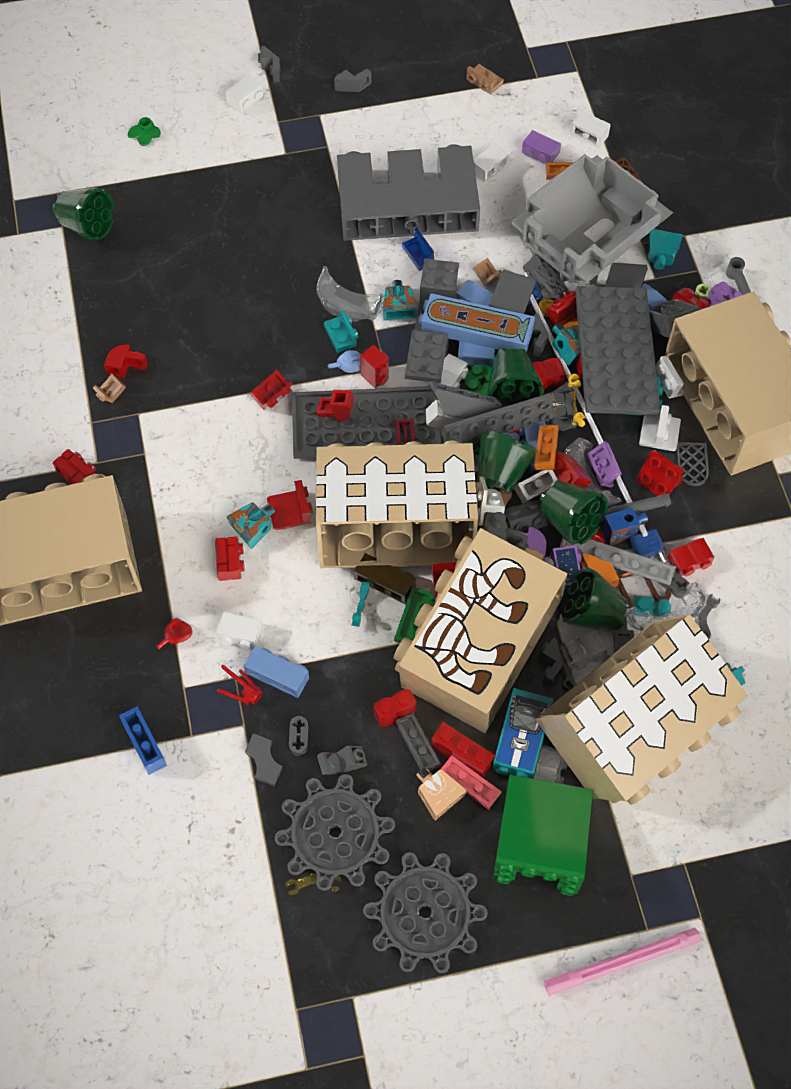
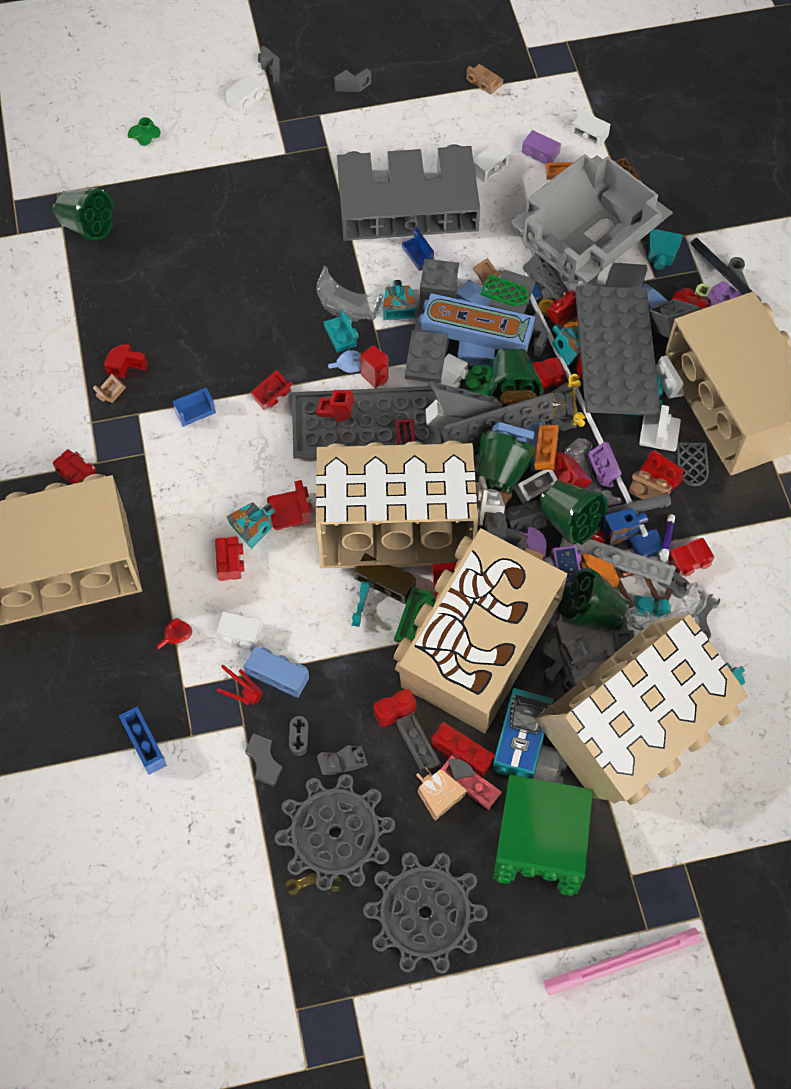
(194, 407): none -> blue panel
(460, 769): none -> dark grey tile
(510, 284): none -> green window
(516, 397): none -> clear orange plate
(517, 433): none -> medium blue wing
(646, 486): none -> medium nougat bracket
(667, 537): none -> dark purple bar
(721, 267): none -> black axle

